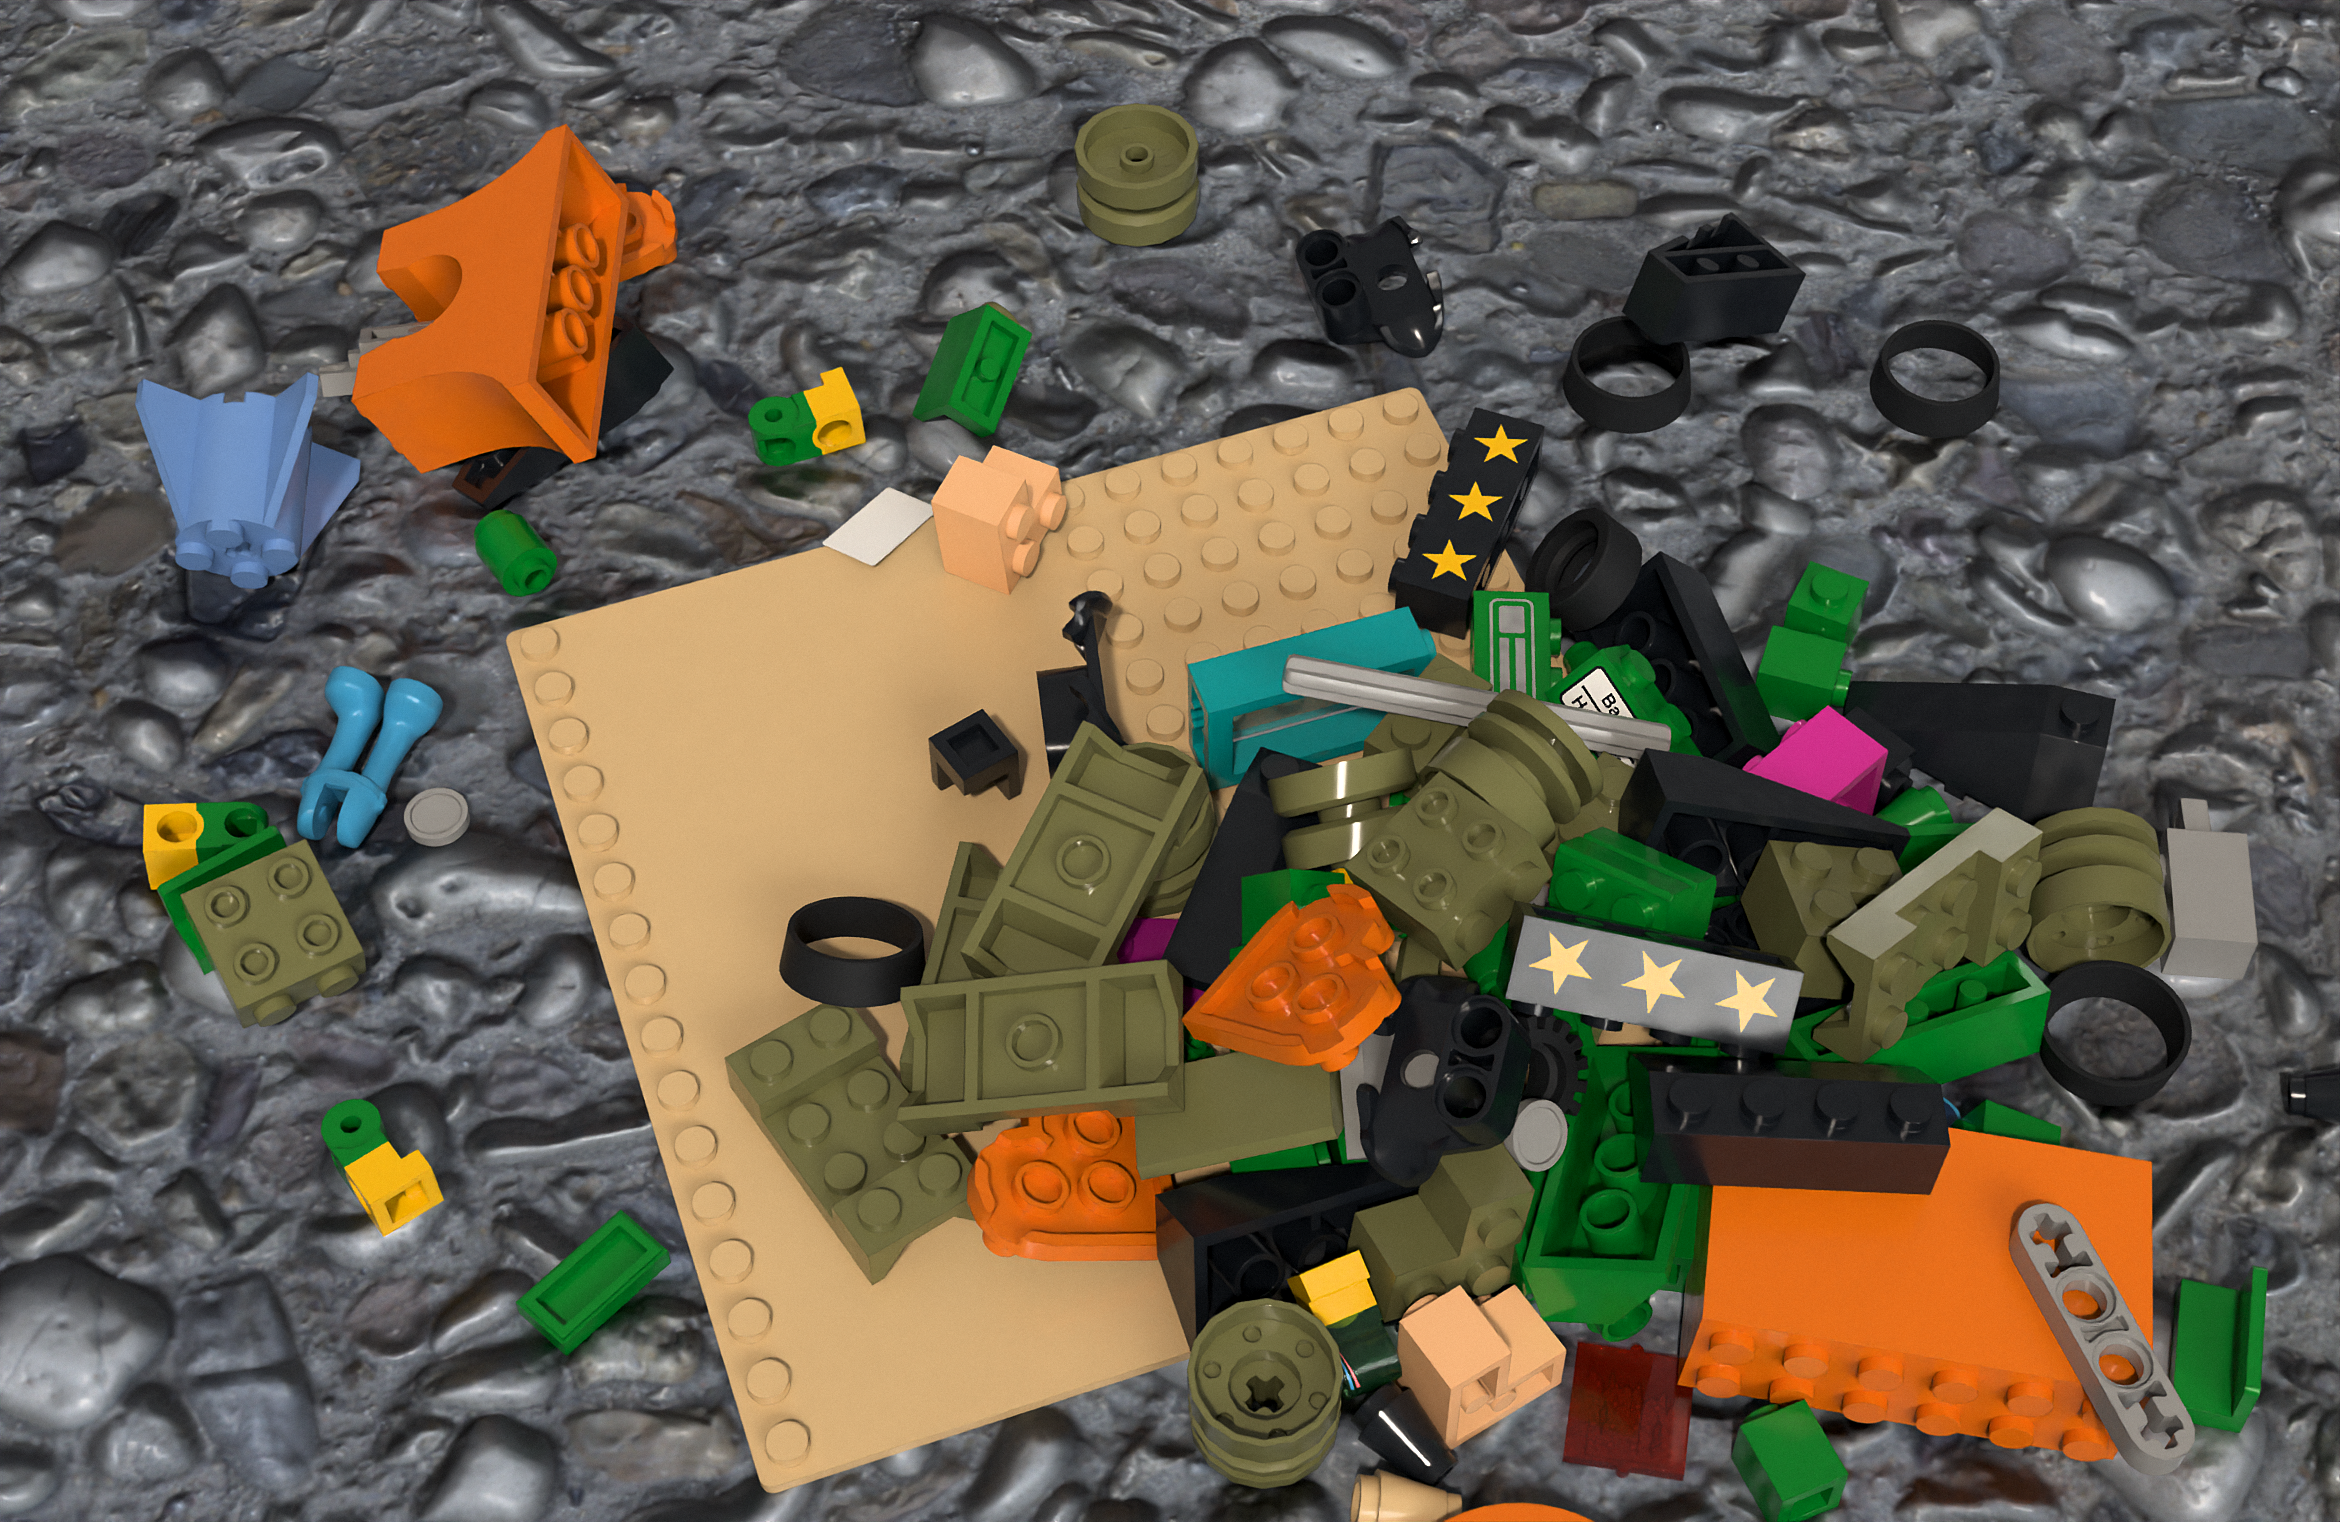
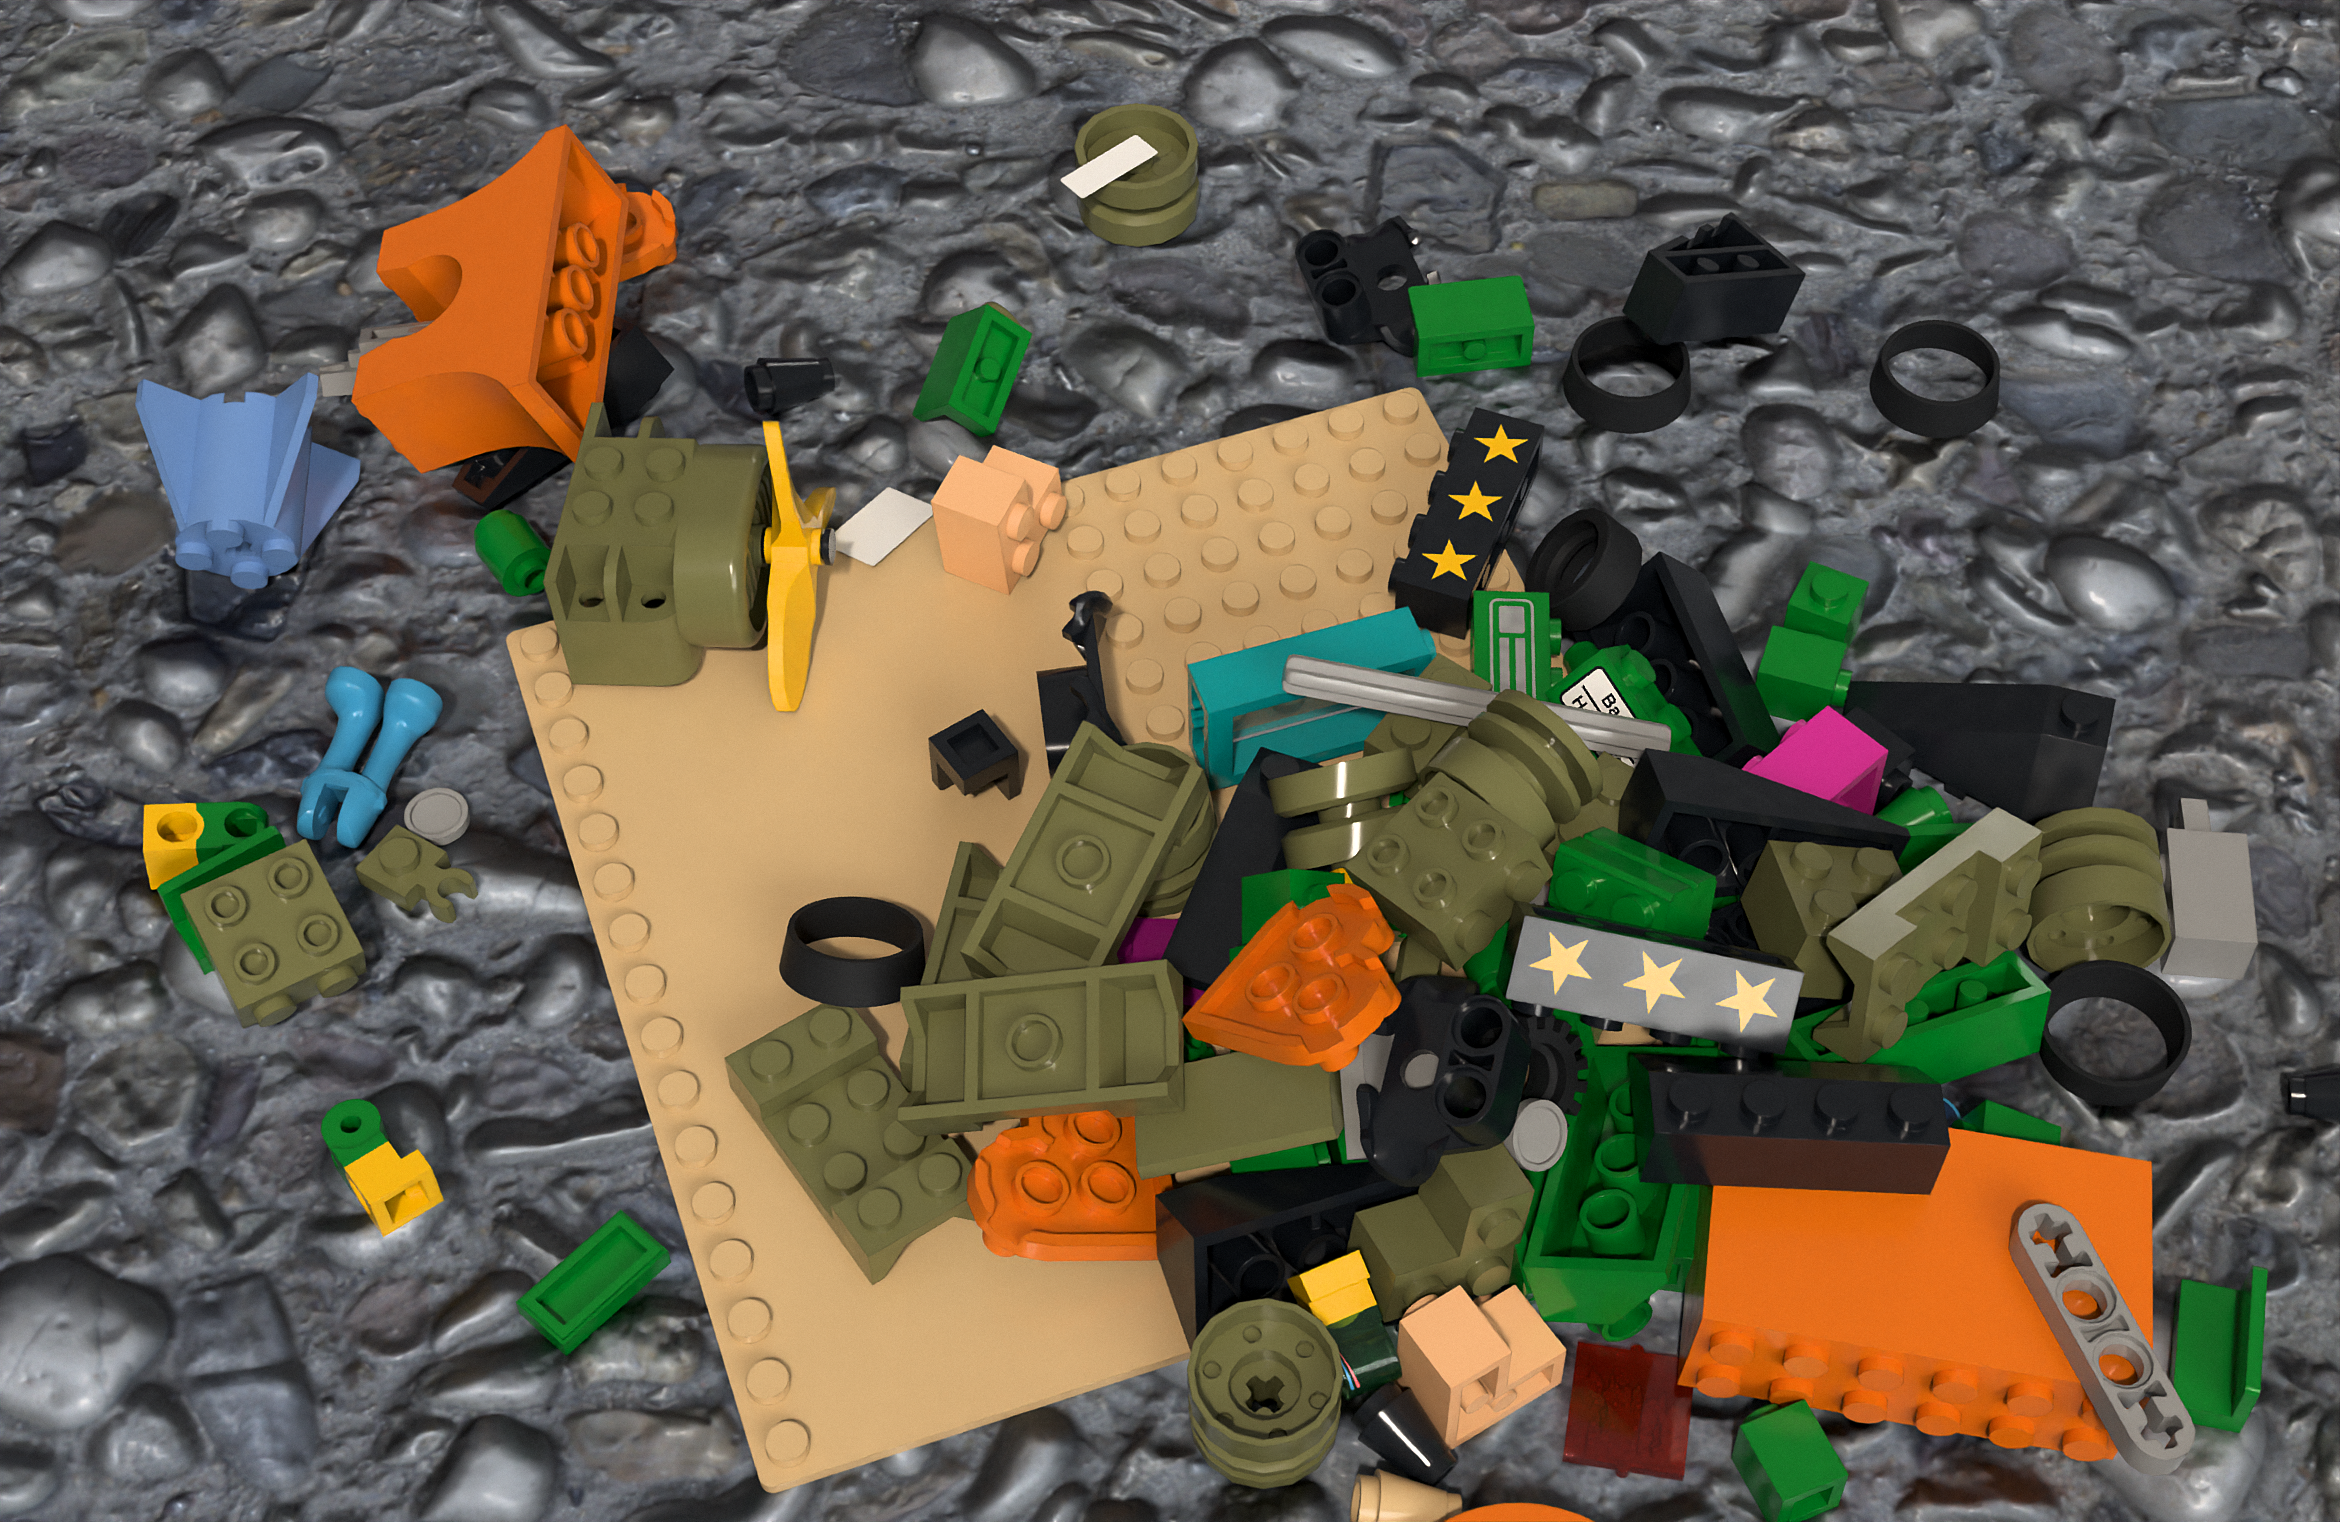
(412, 869): none -> olive plate
(685, 554): none -> olive brick
(786, 382): none -> black cone
(807, 422): leg -> none
(1109, 166): none -> white sticker
(1471, 326): none -> green panel

